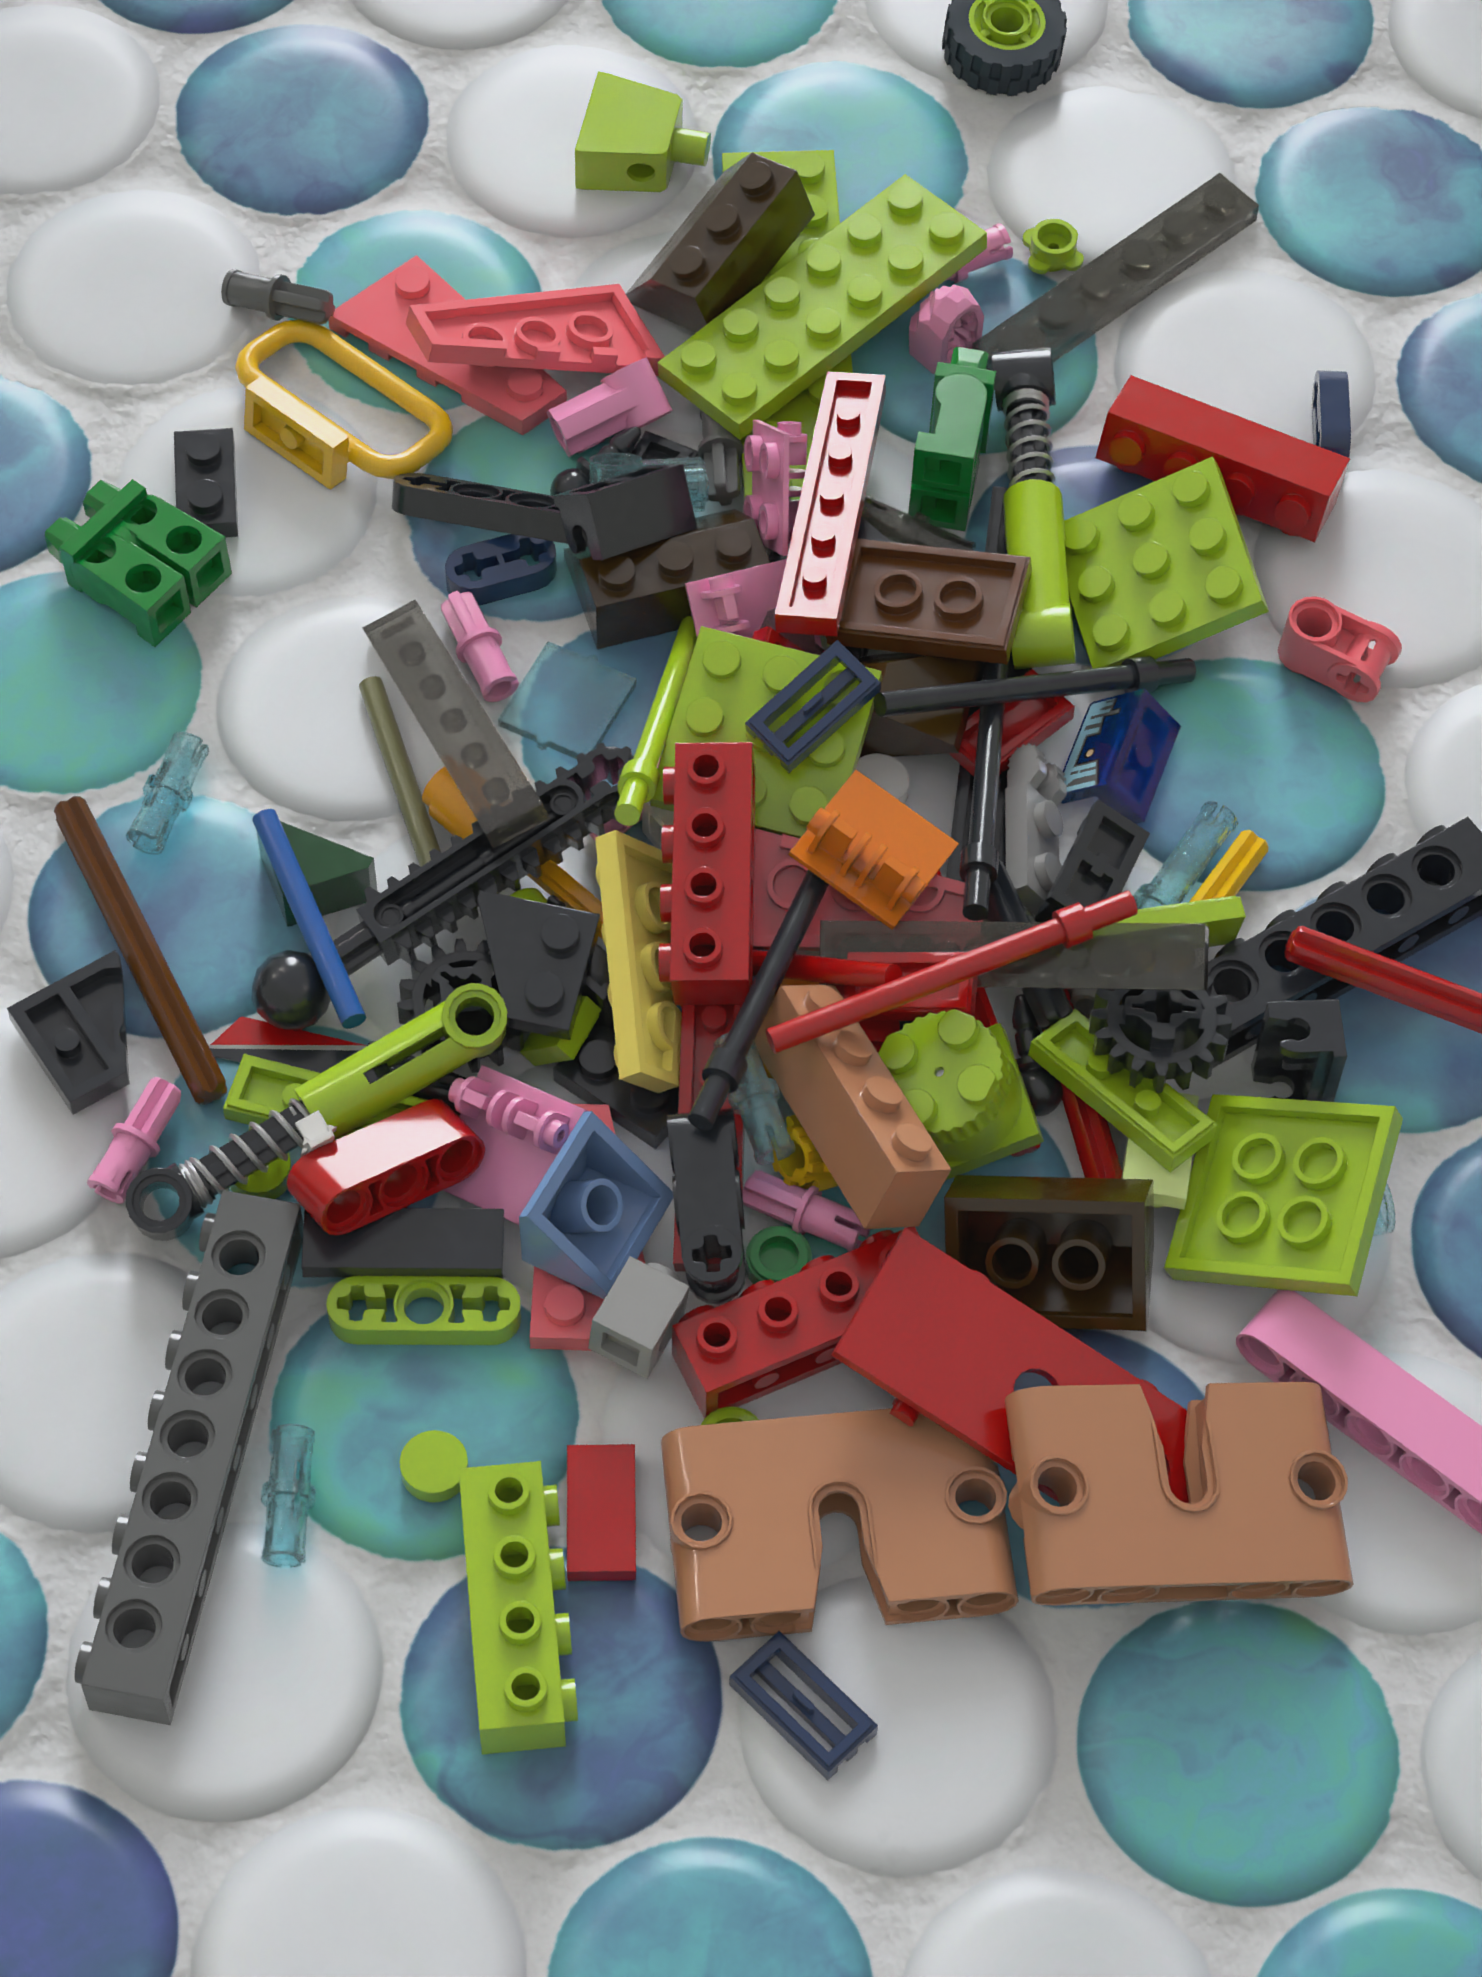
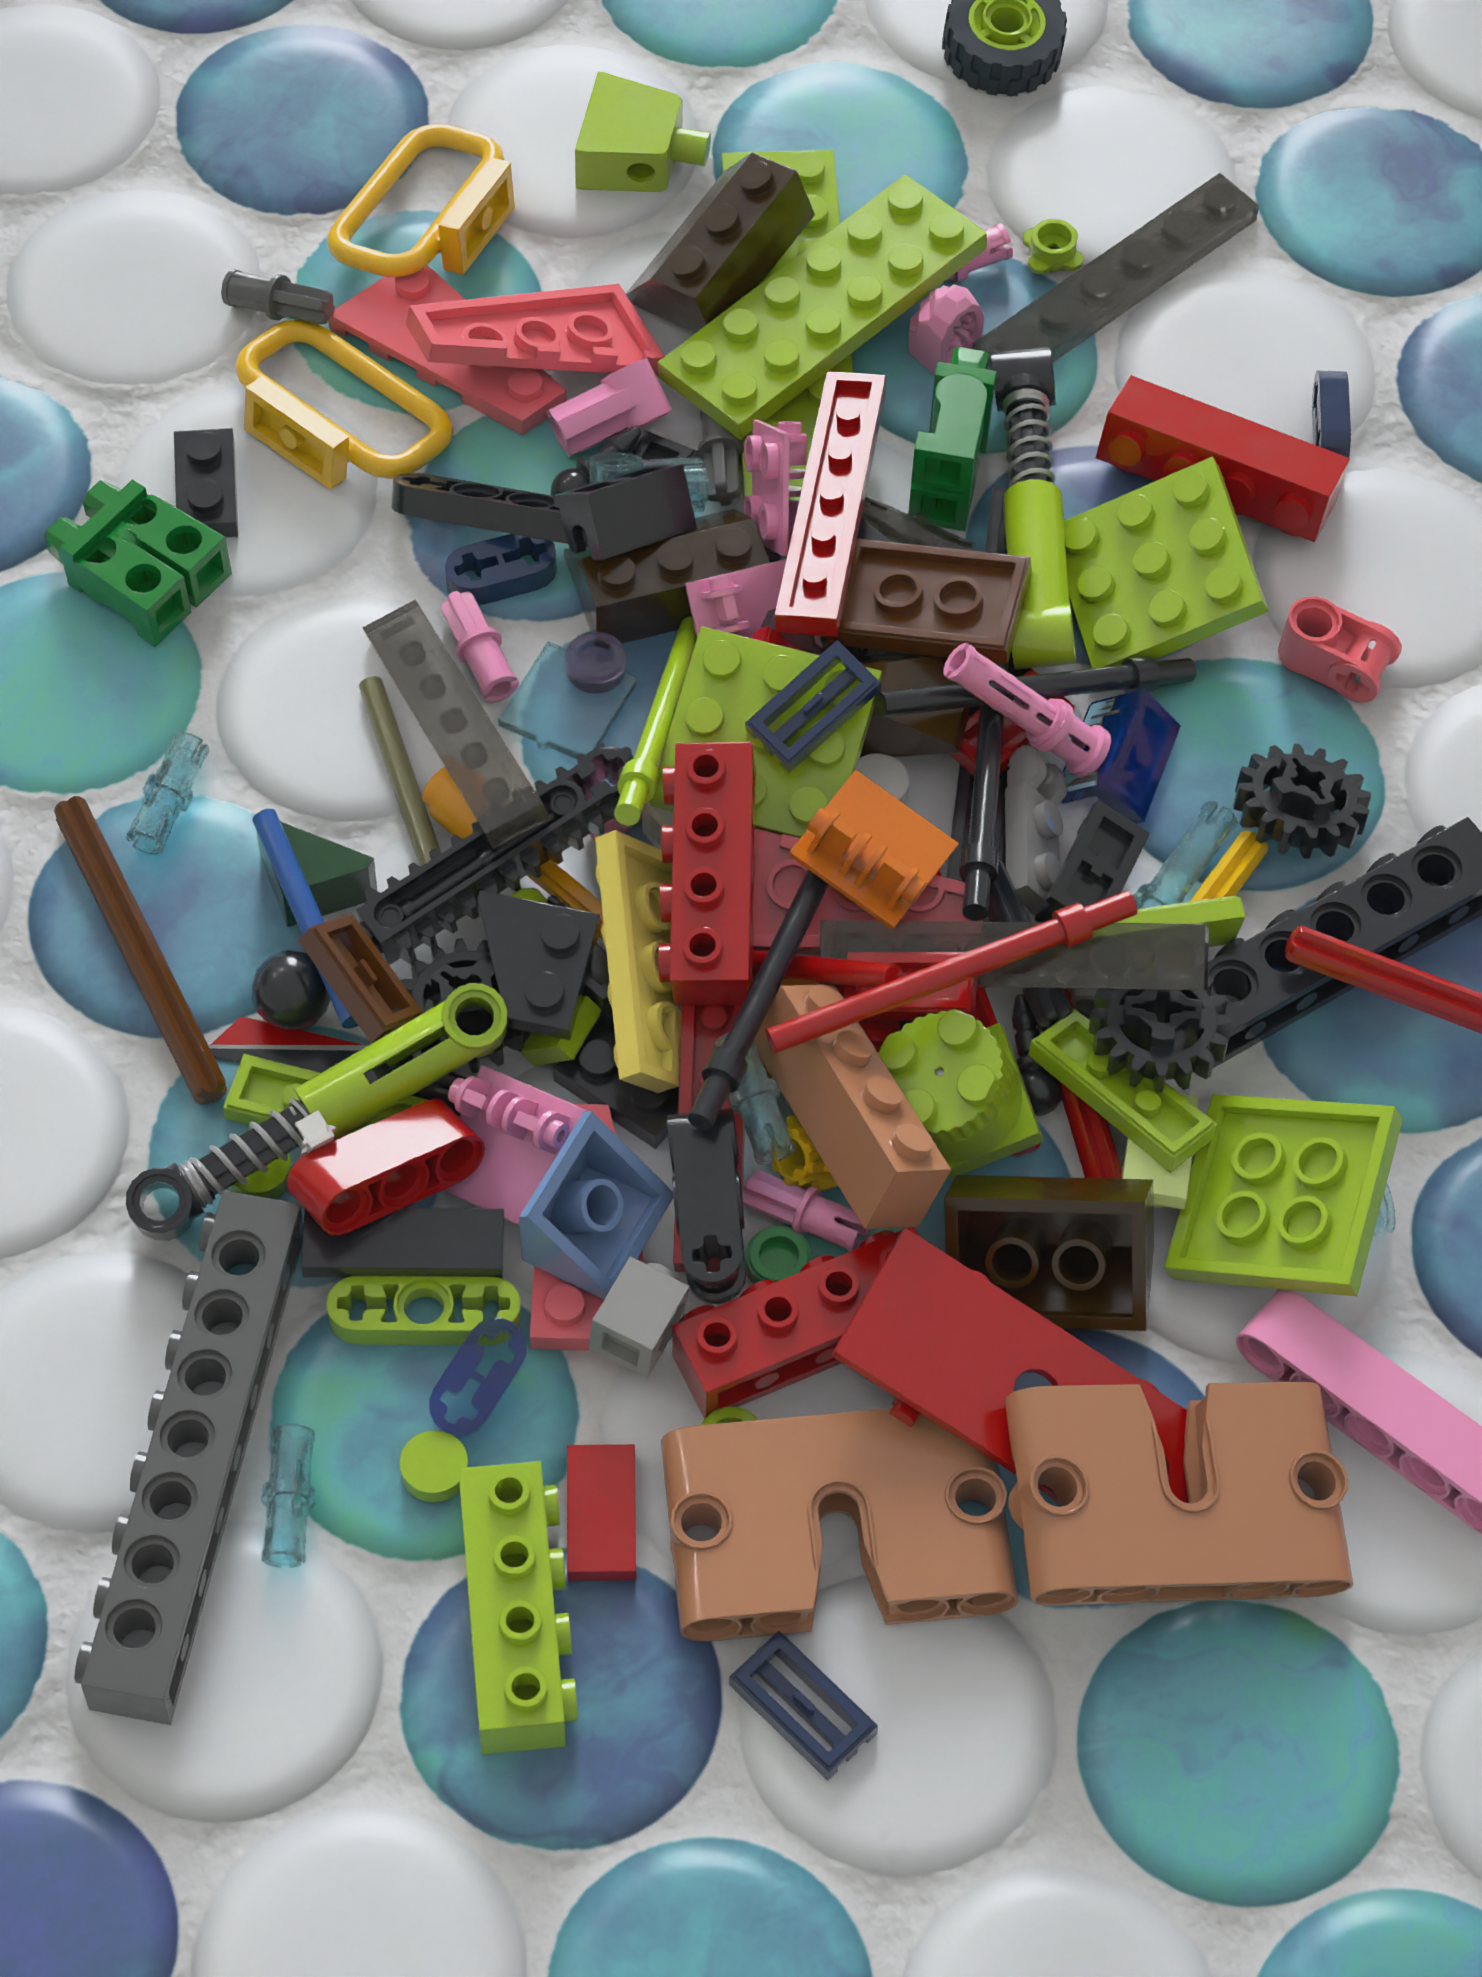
(79, 1032): black wing -> none
(135, 1140): bright pink axle -> none
(359, 976): none -> reddish brown tile
(459, 229): none -> yellow bar
(464, 1368): none -> clear blue beam
(595, 662): none -> clear purple tile
(1045, 721): none -> bright pink pin
(1301, 801): none -> black gear
(1301, 1047): black hinge -> none

